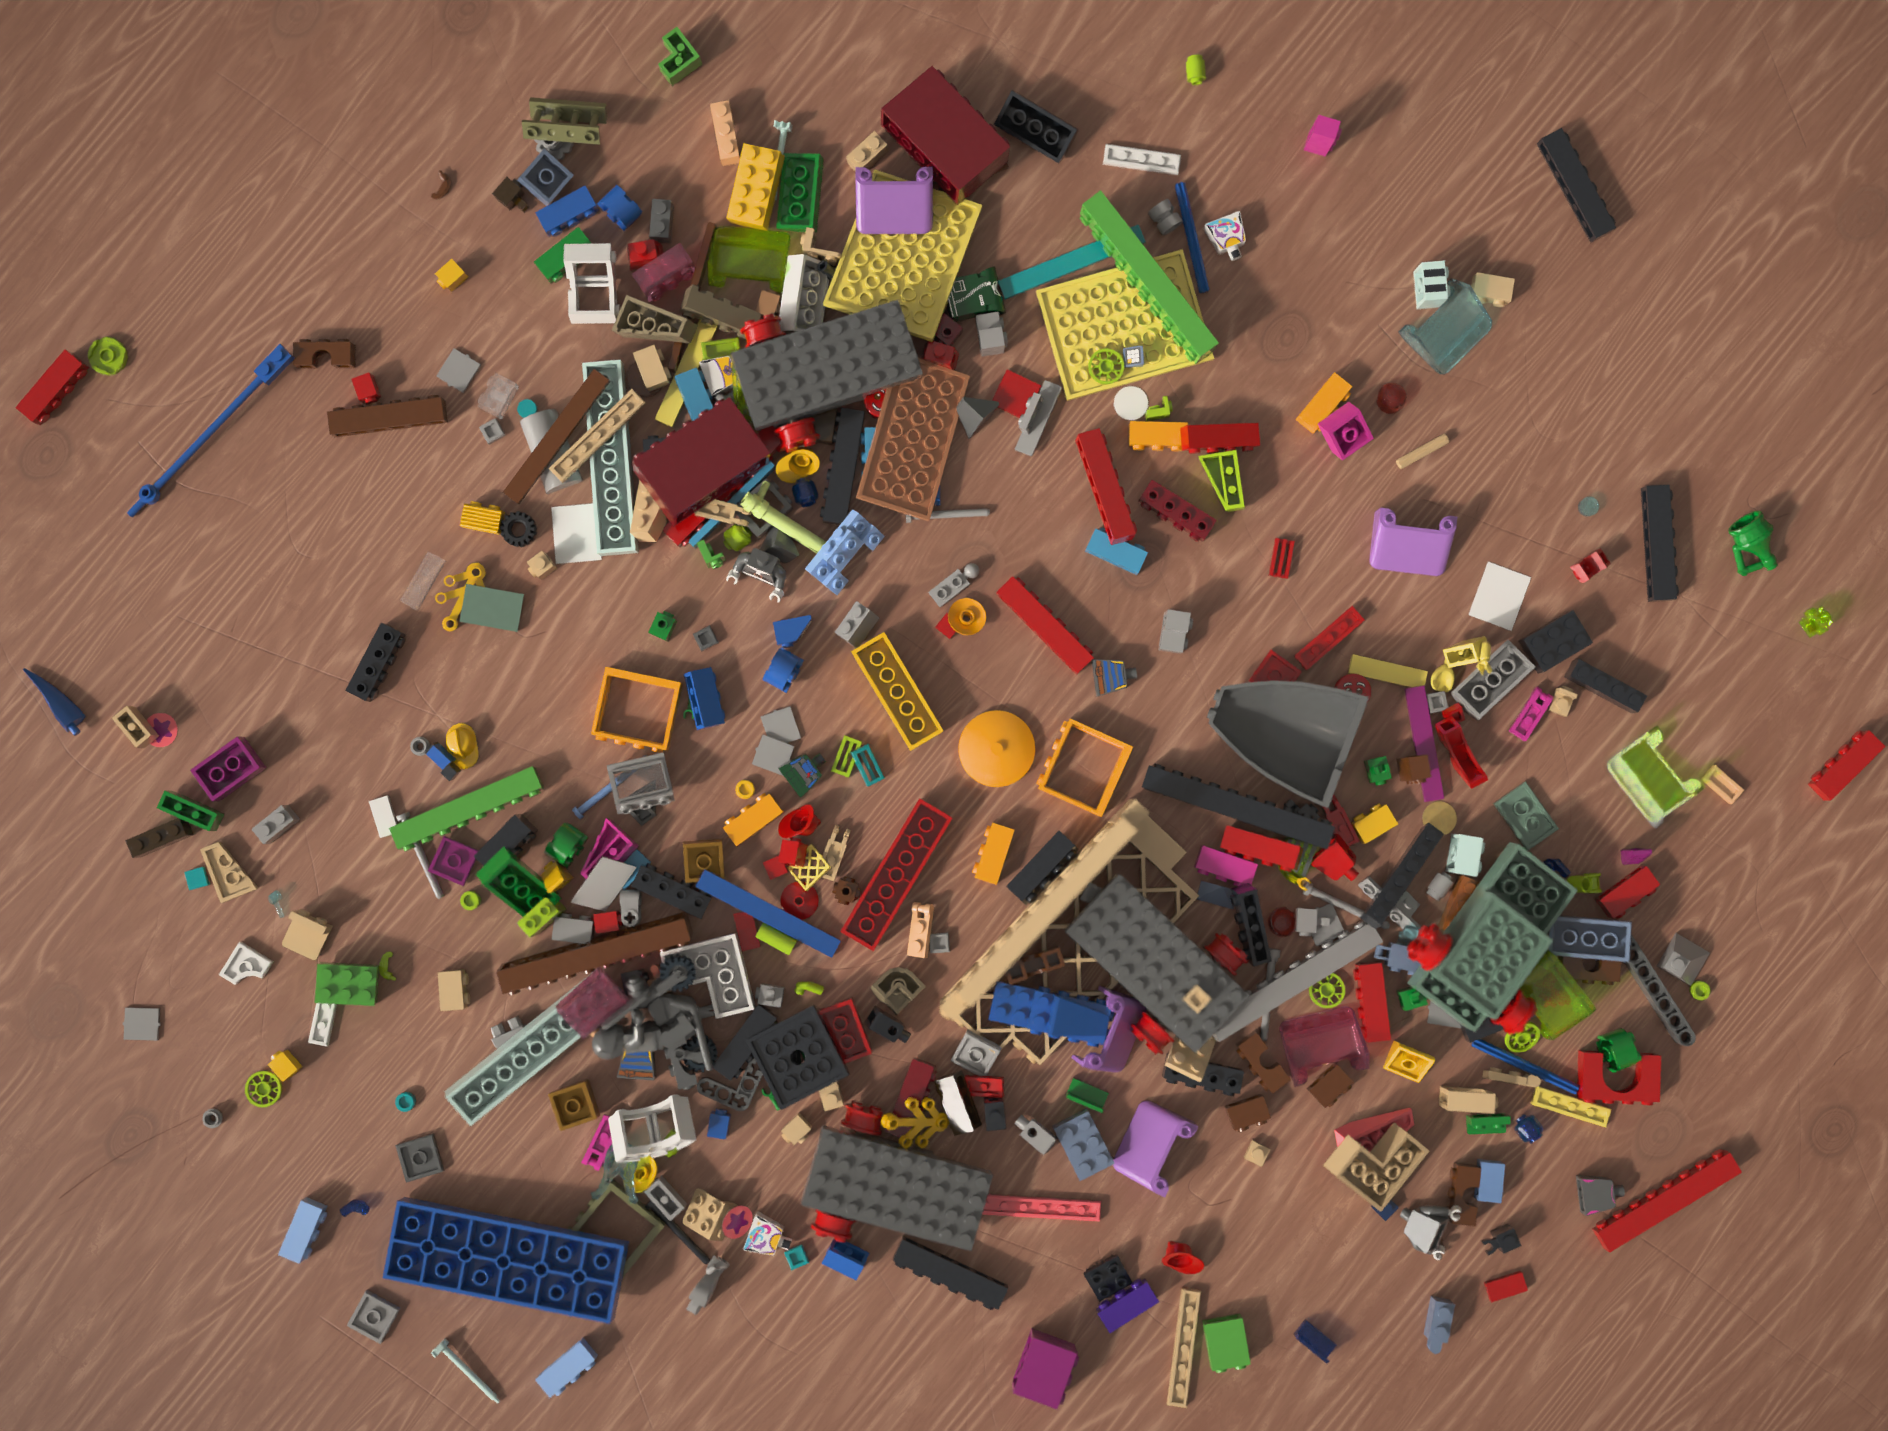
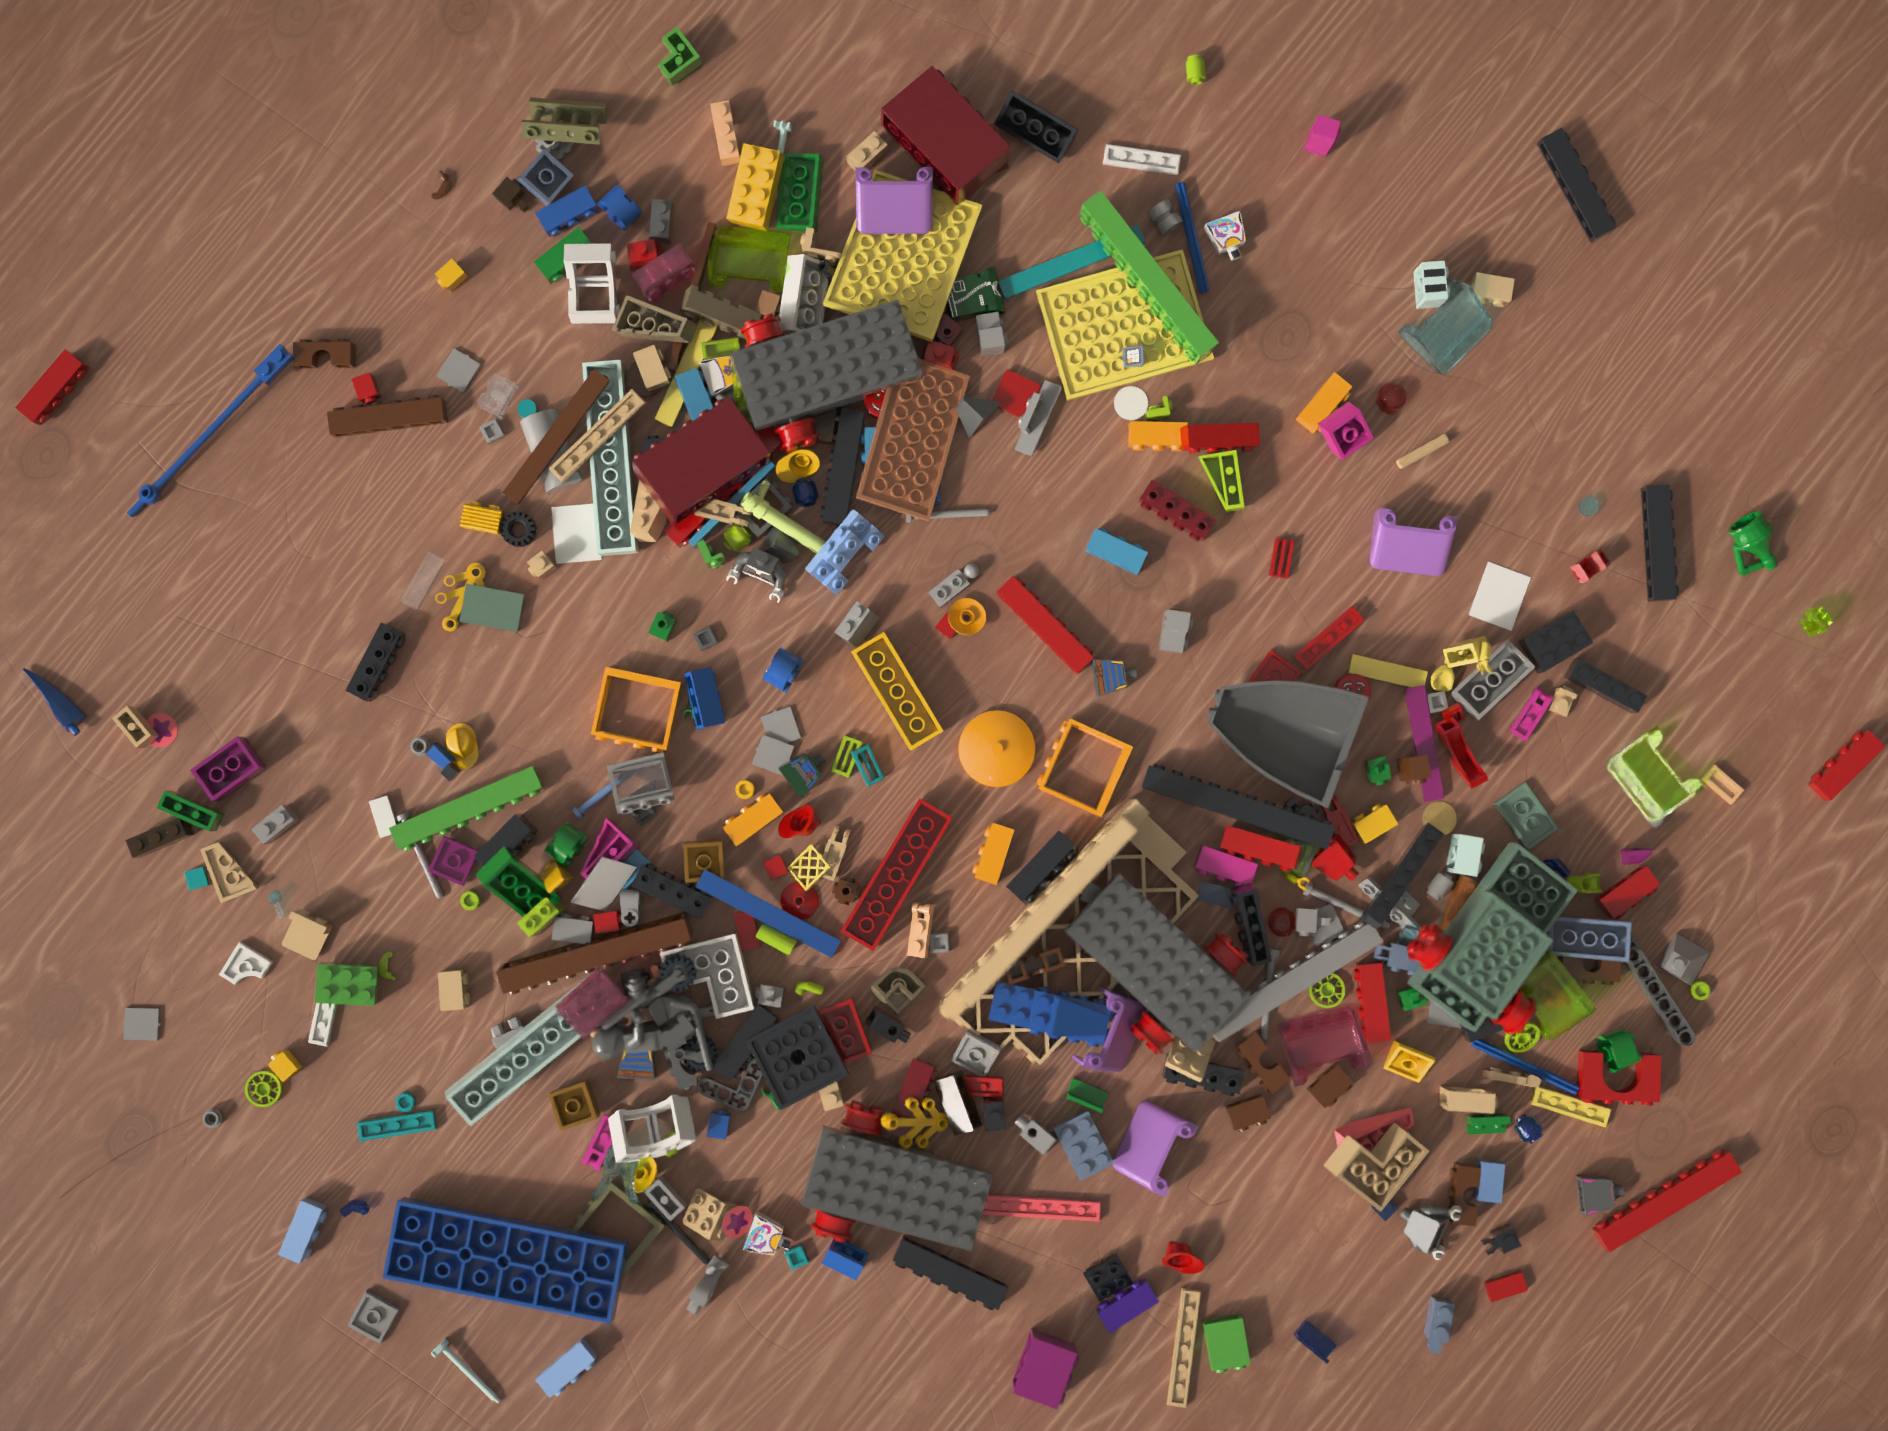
(107, 356): lime tile -> none
(397, 1125): none -> teal tile
(419, 1158): dark grey tile -> none
(791, 630): blue slope -> none
(793, 852): red brick -> none
(796, 1130): tan brick -> none
(1105, 486): red brick -> none
(1106, 366): lime wheel -> none
(1196, 999): tan plate -> none
(1256, 1153): tan plate -> none

